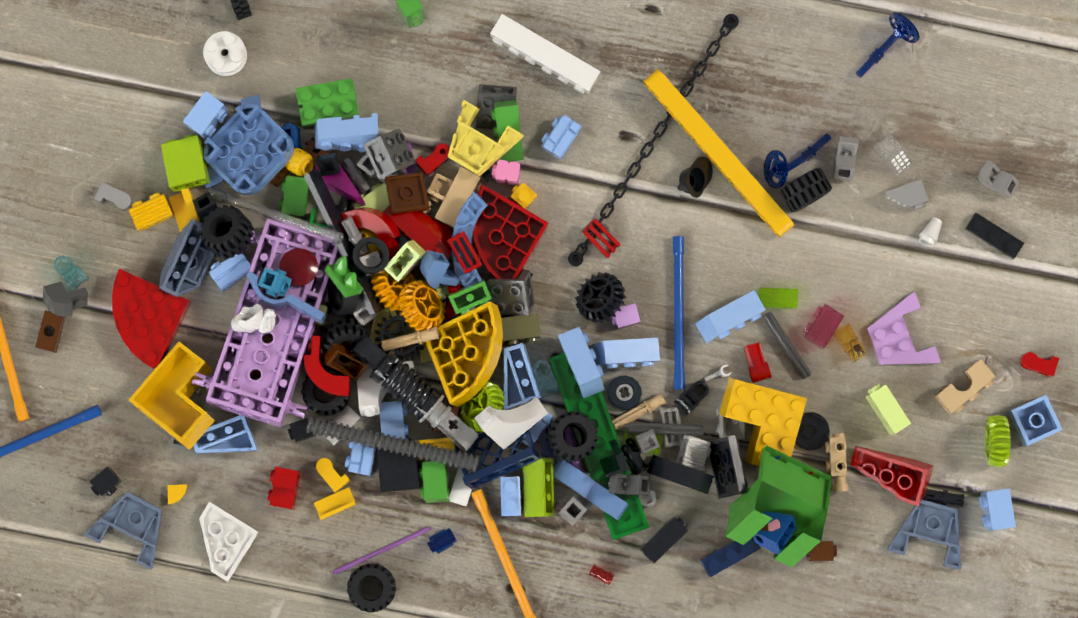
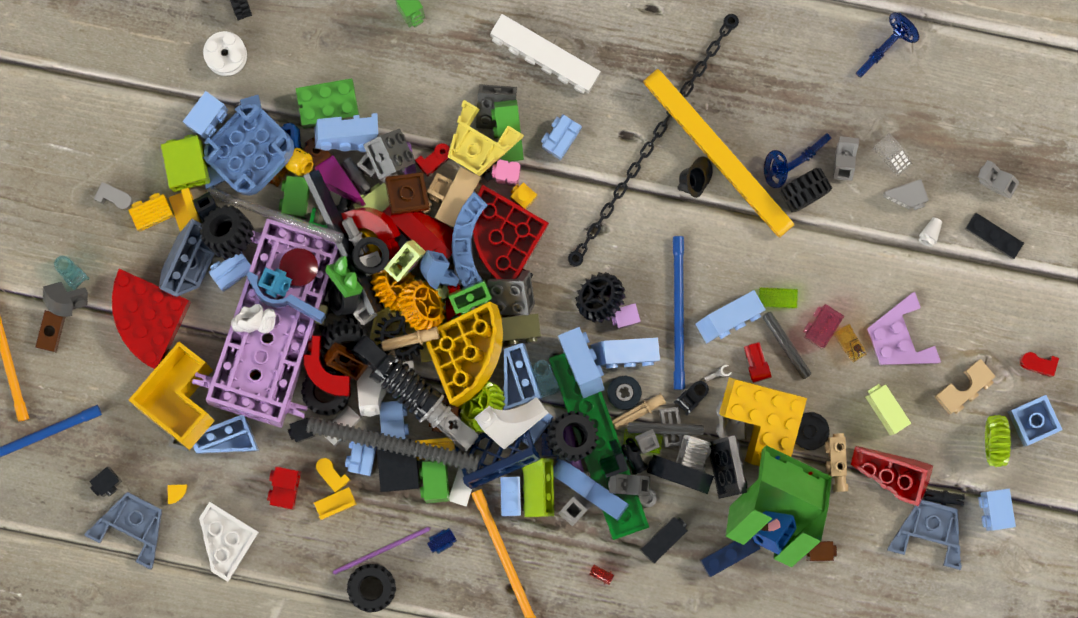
(328, 164): black tile -> none
(472, 266): red tile -> none
(611, 249): red tile -> none

